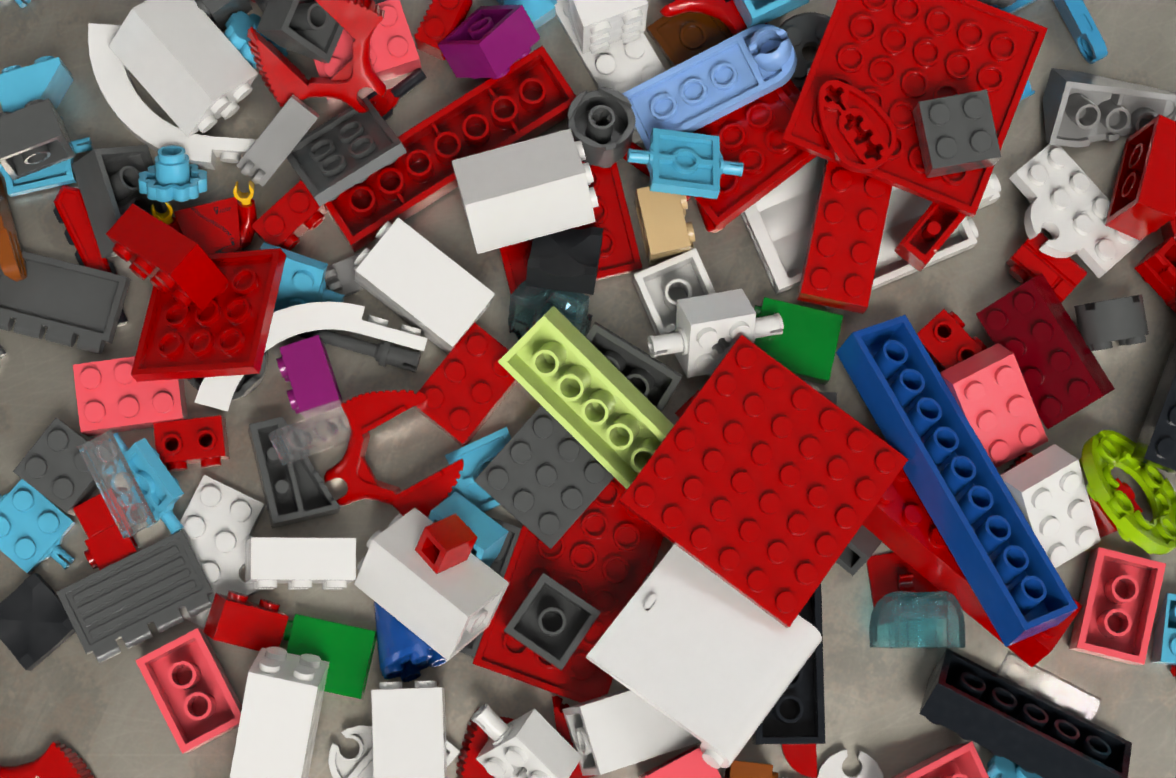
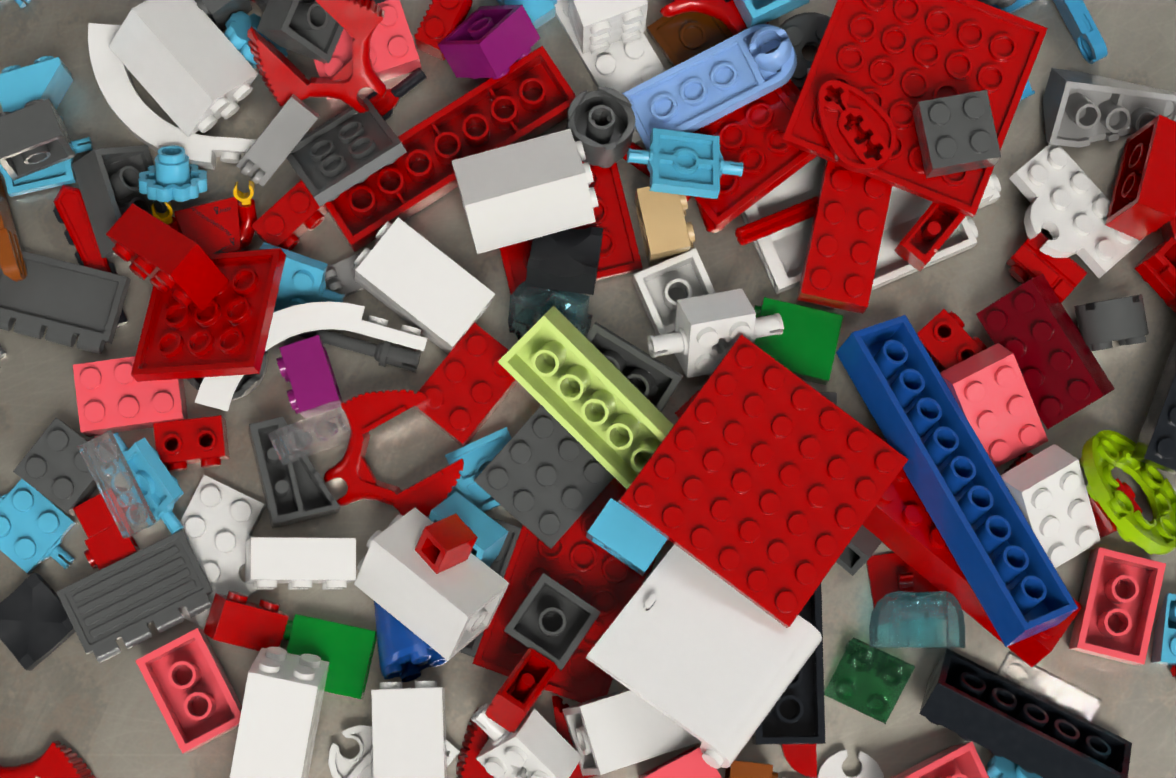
(521, 690): none -> red brick
(626, 536): none -> medium azure brick
(776, 221): none -> red axle
(869, 680): none -> clear green hinge

